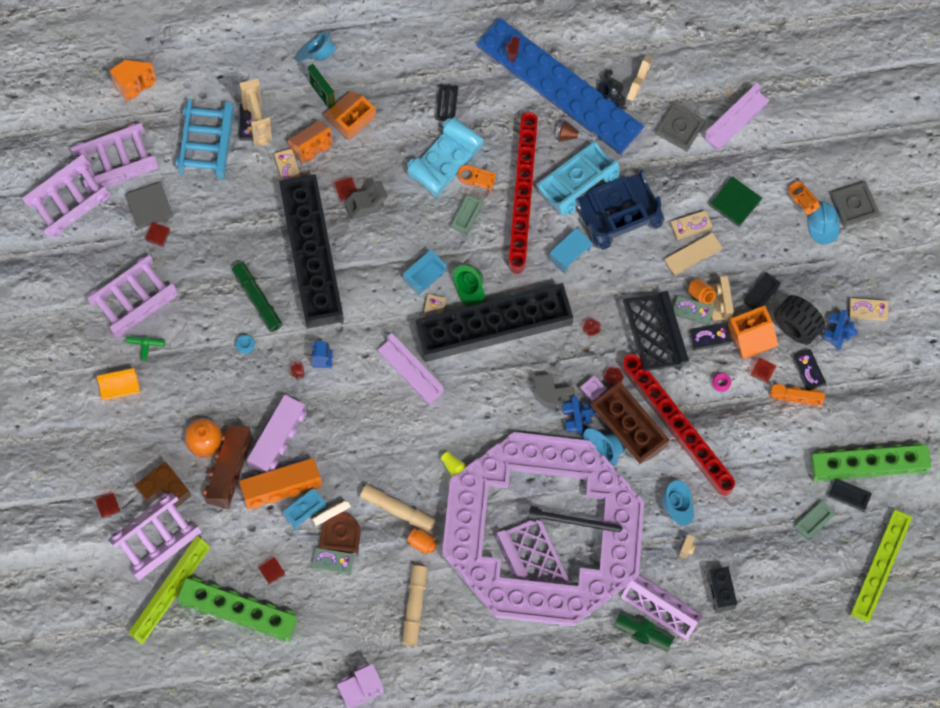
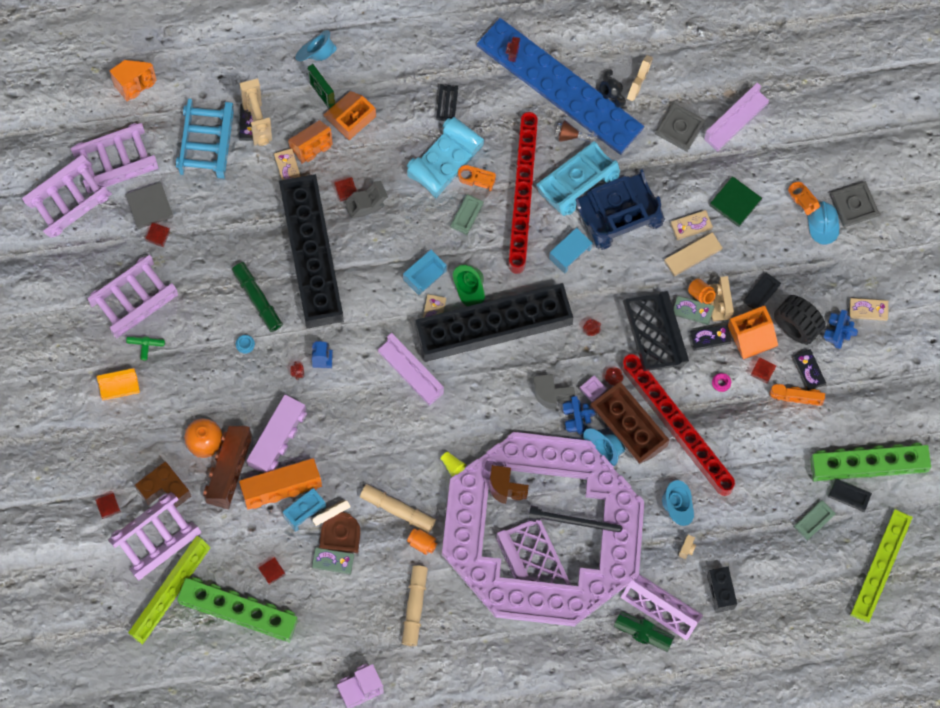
(501, 487): none -> reddish brown brick

